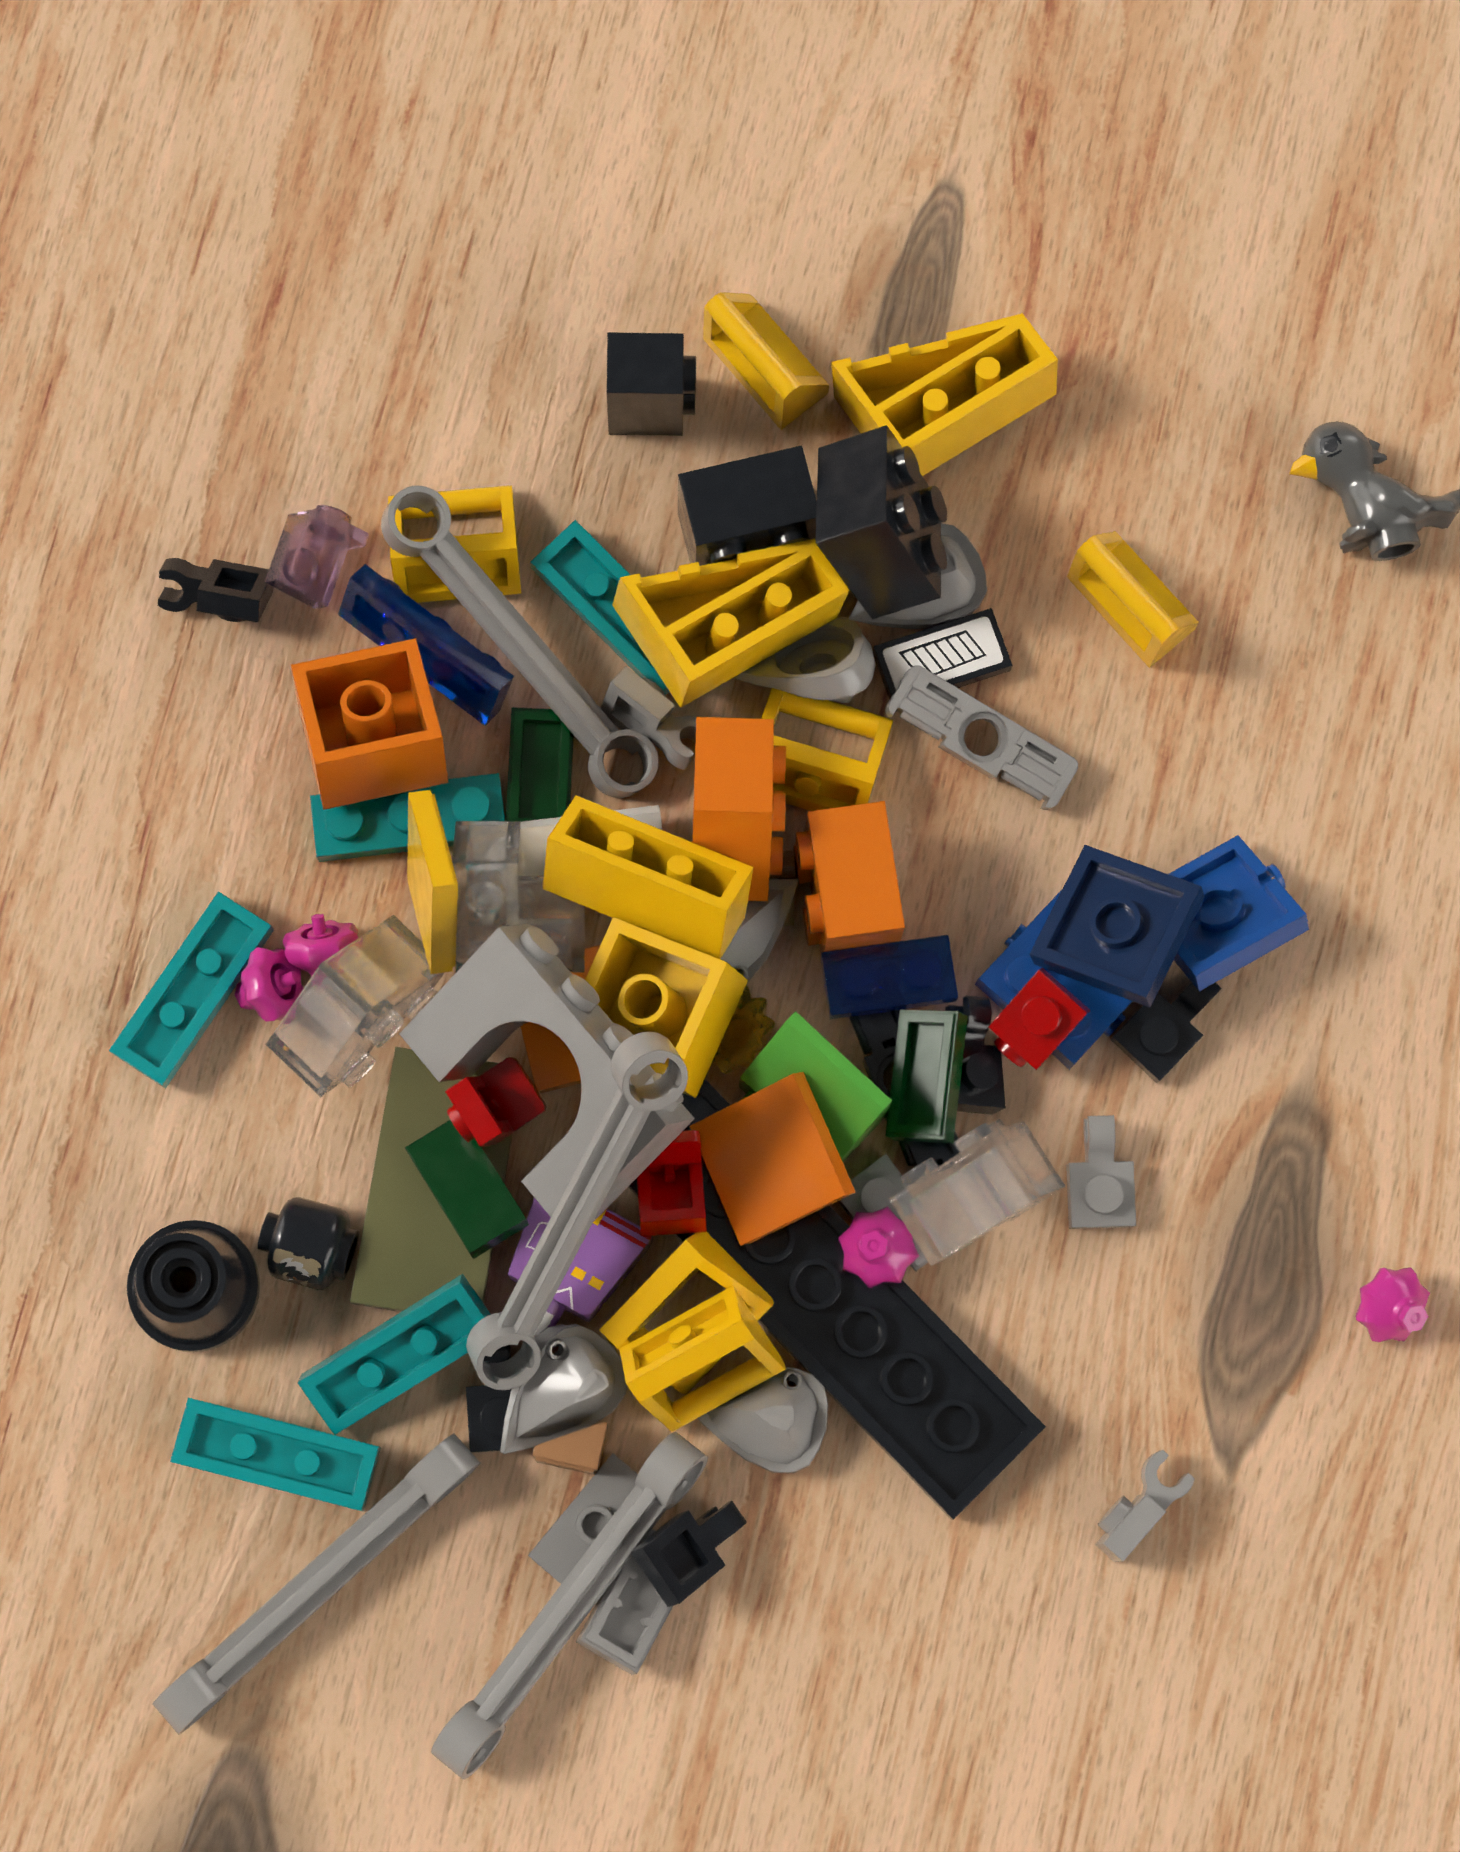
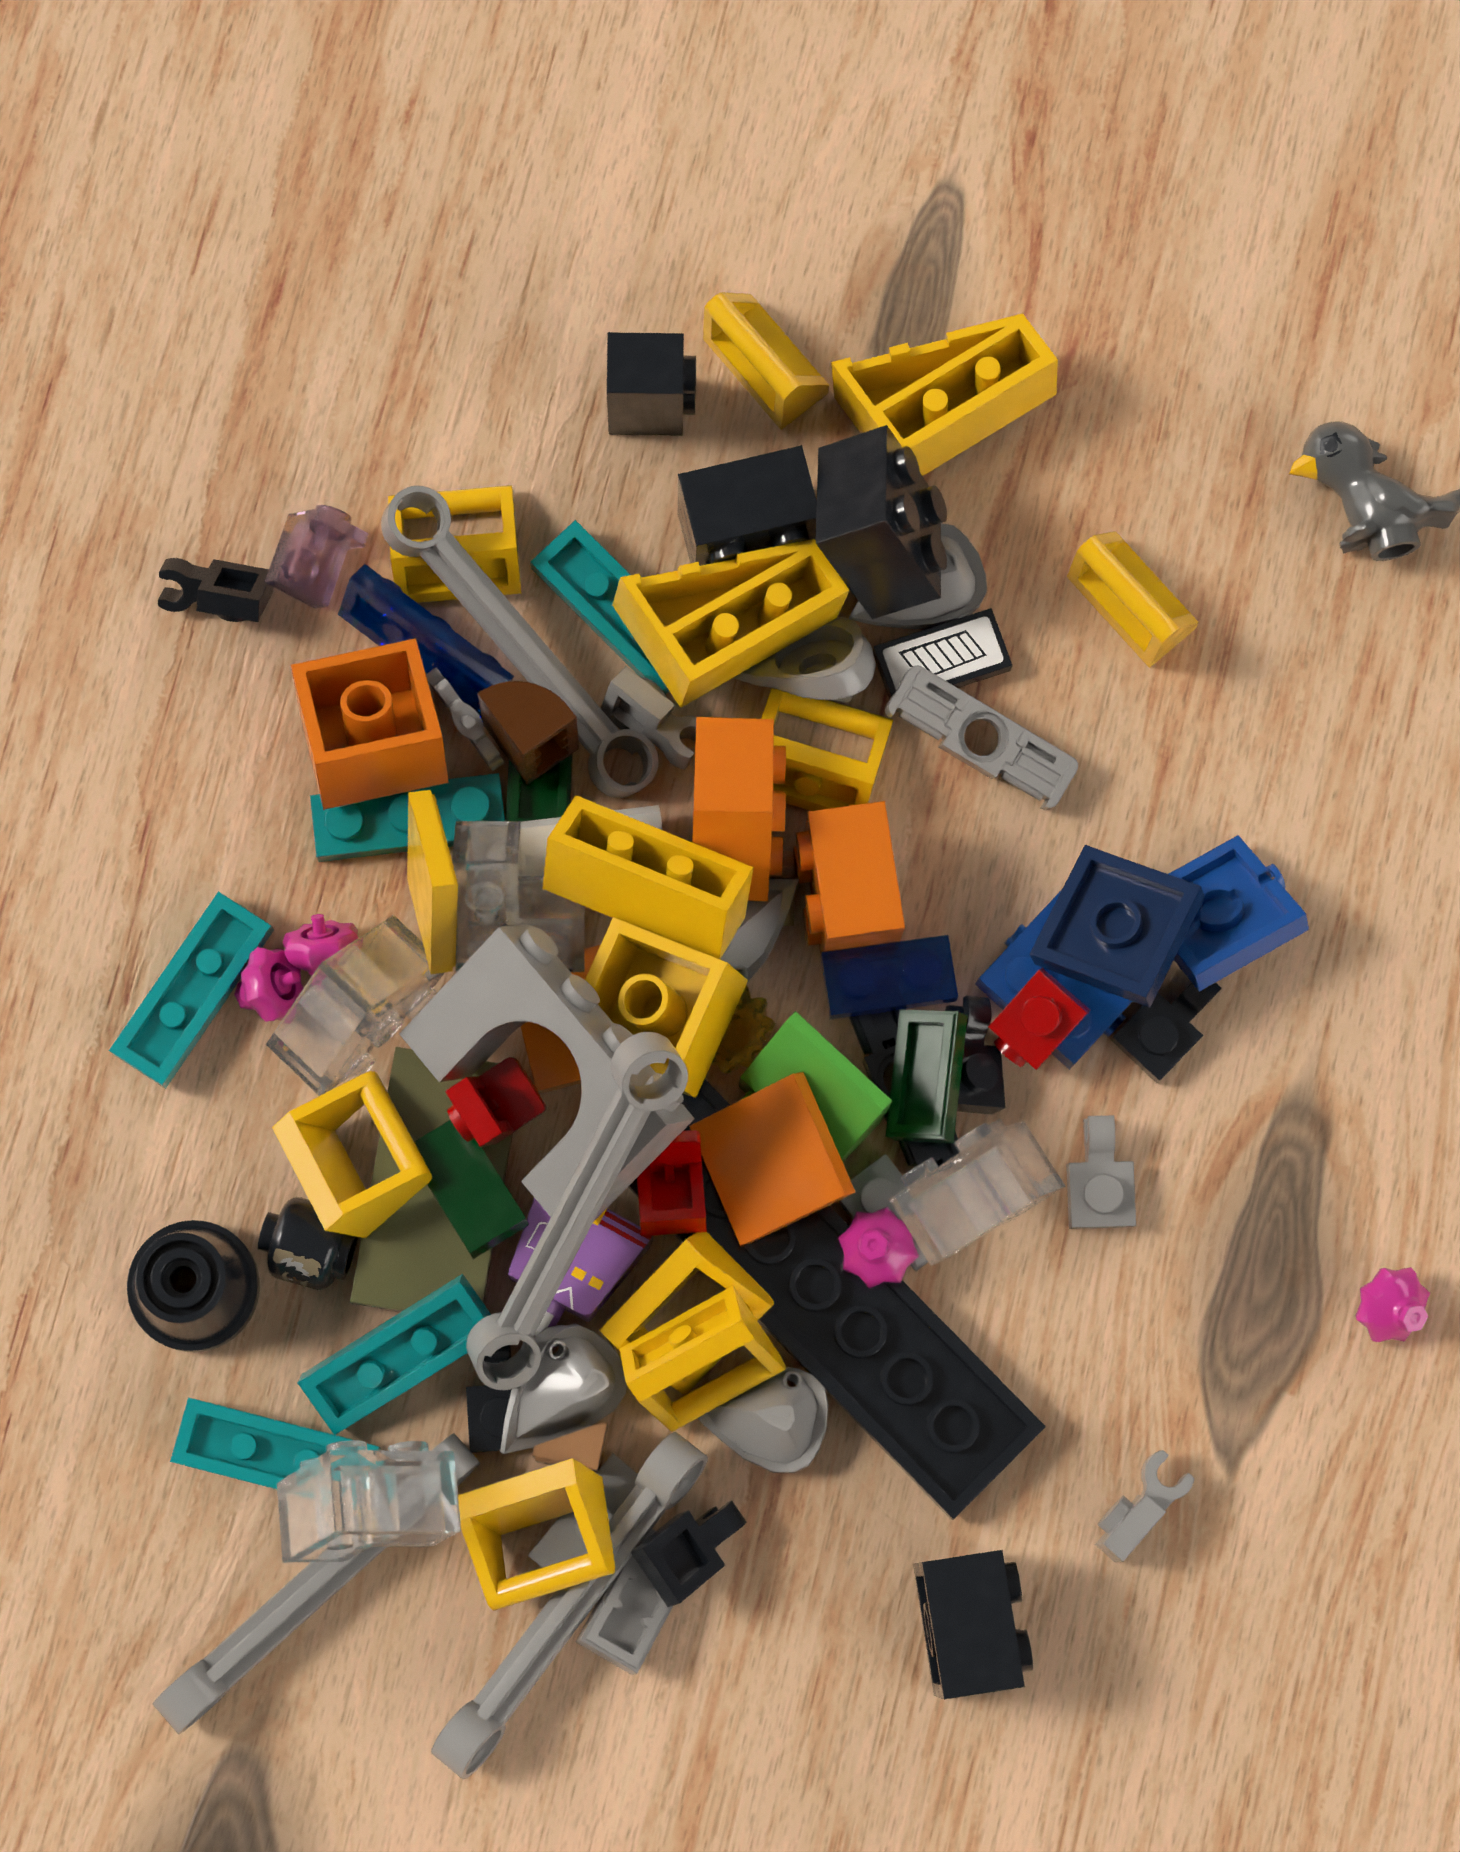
(326, 1169): none -> yellow tile
(367, 1500): none -> clear brick
(465, 719): none -> light grey animal
(529, 726): none -> reddish brown brick
(529, 1501): none -> yellow tile
(972, 1624): none -> black brick

